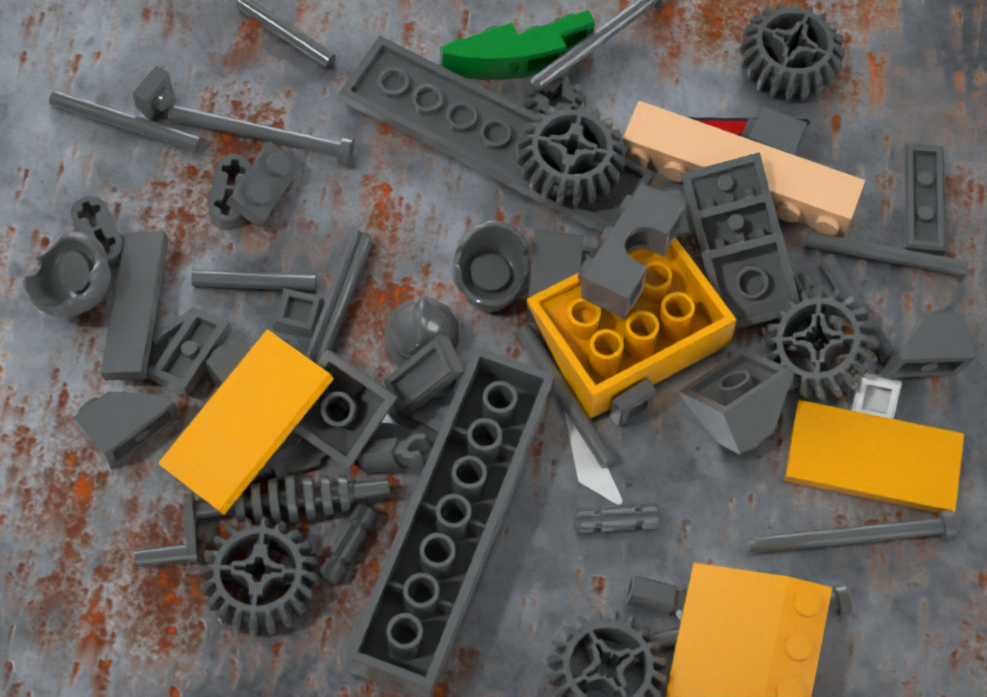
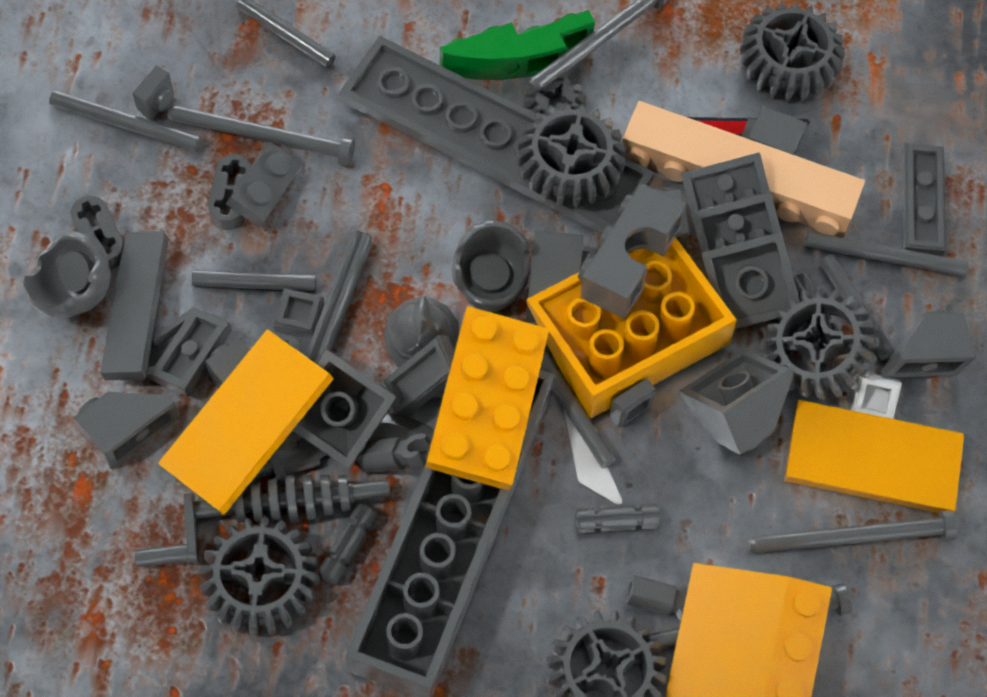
(487, 398): none -> light orange plate

